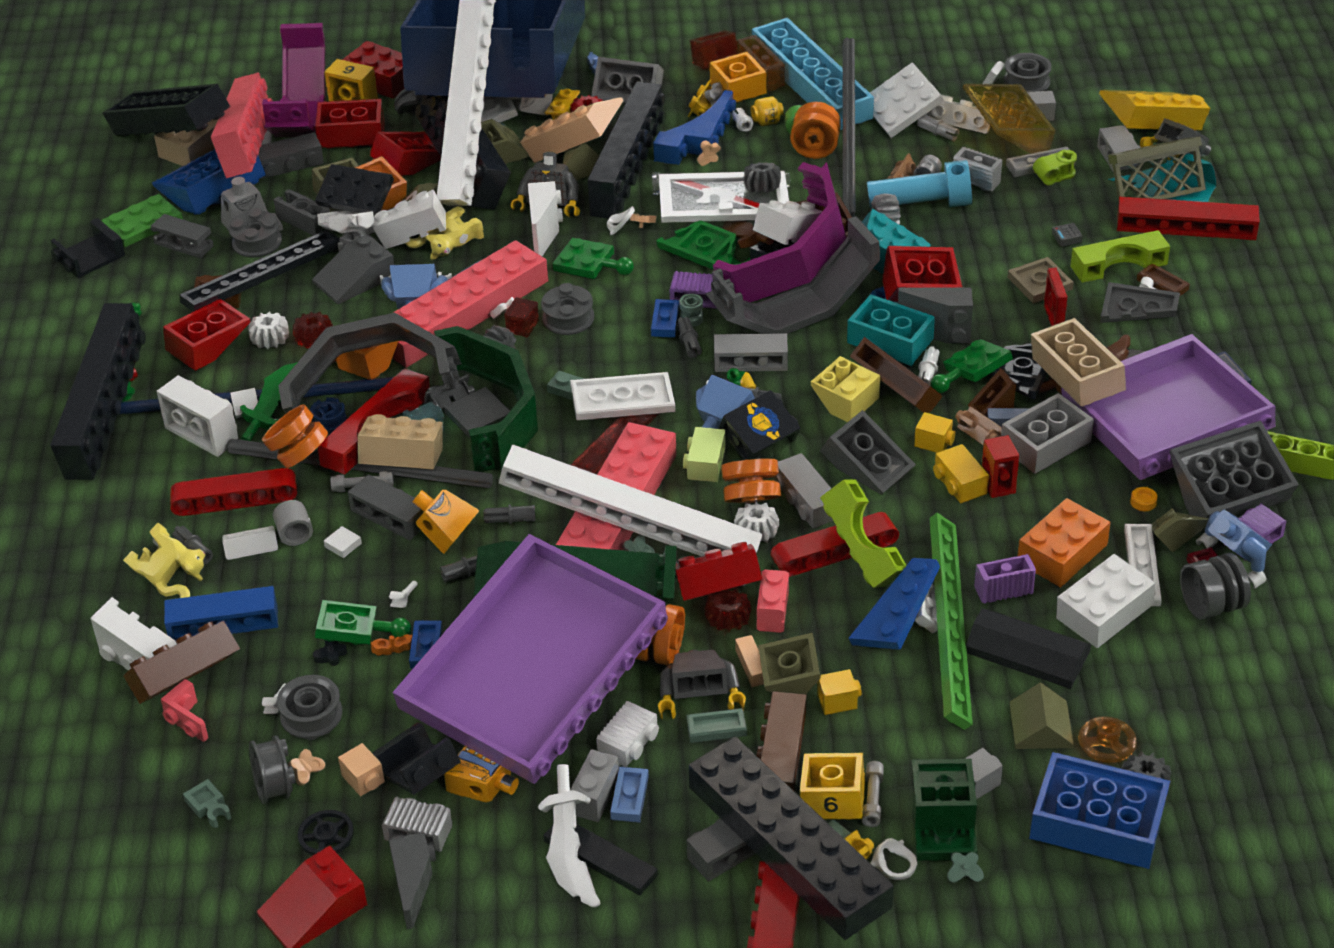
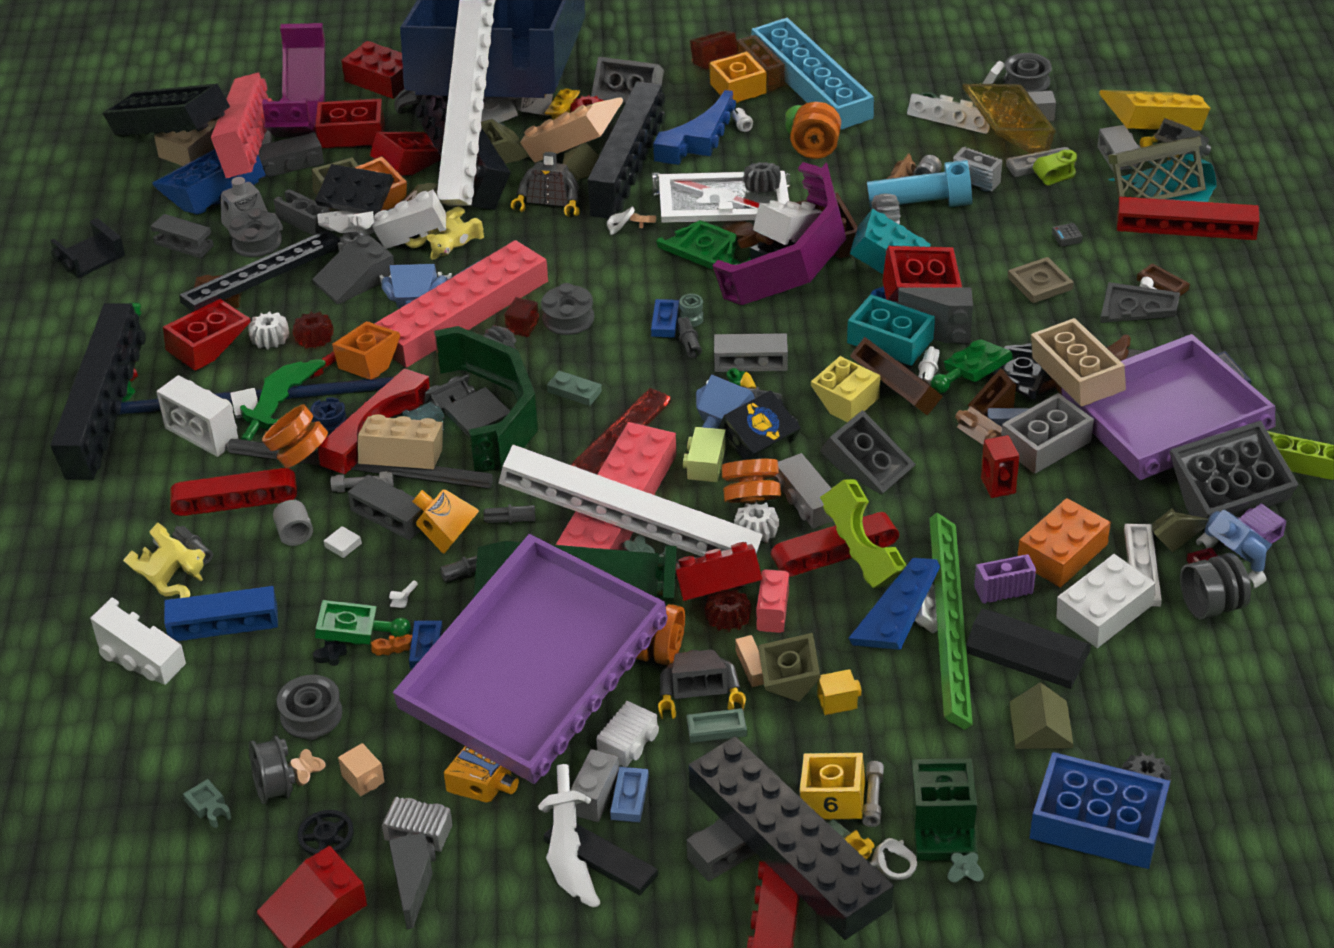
(136, 221): bright green plate -> none
(176, 710): coral bracket -> none
(181, 661): reddish brown brick -> none
(250, 542): white slope -> none
(271, 704): white hand -> none
(350, 81): yellow brick -> none
(361, 335): dark grey panel -> none
(414, 760): black panel -> none
(501, 308): white piece -> none
(544, 214): white slope -> none
(588, 259): green plate -> none
(592, 61): medium blue piece -> none
(622, 396): white tile -> none
(691, 283): medium lavender brick -> none
(700, 104): yellow hinge -> none
(709, 153): light nougat piece -> none
(715, 93): light grey piece -> none
(767, 111): yellow head -> none
(783, 735): reddish brown brick -> none
(810, 301): dark grey panel -> none
(849, 190): dark grey axle -> none
(904, 100): white plate -> none
(934, 433): yellow brick -> none
(938, 127): light grey axle -> none
(961, 473): yellow brick -> none
(986, 772): light grey brick -> none
(1055, 297): red tile -> none
(1108, 736): clear orange piece -> none
(1141, 249): lime arch -> none
(1143, 499): light orange tile -> none

